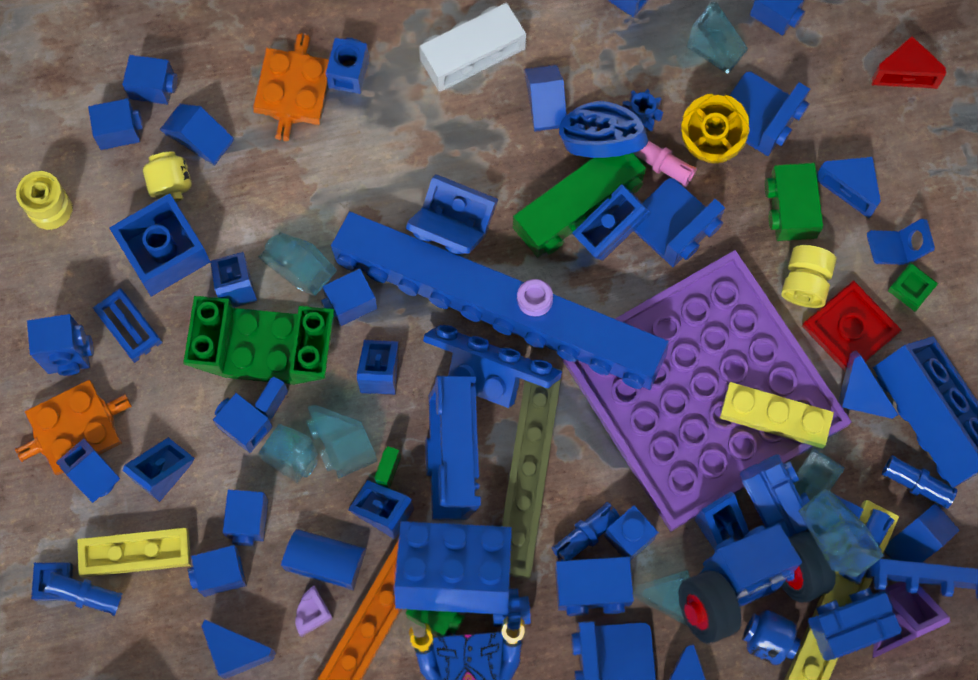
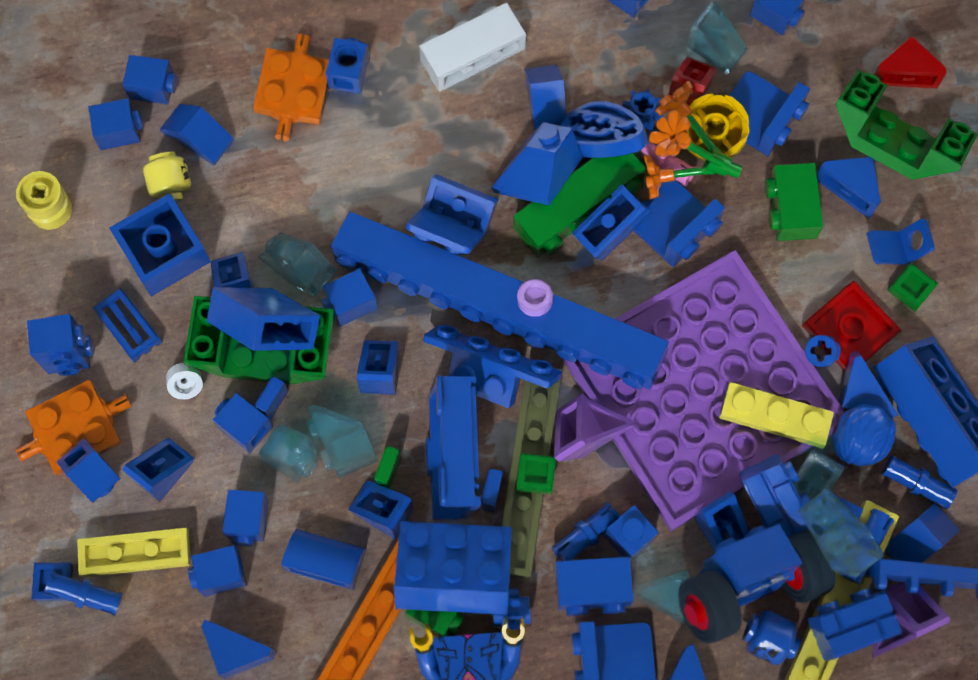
(183, 381): none -> white tile
(263, 318): none -> blue brick
(311, 612): lavender tile -> none
(491, 490): none -> blue tile
(536, 473): none -> green tile
(540, 165): none -> blue slope
(585, 427): none -> medium lavender slope
(674, 136): none -> orange plant
(697, 73): none -> red slope
(809, 276): light yellow wheel -> none
(815, 359): none -> blue bush
(864, 435): none -> blue hair
(894, 141): none -> green slope

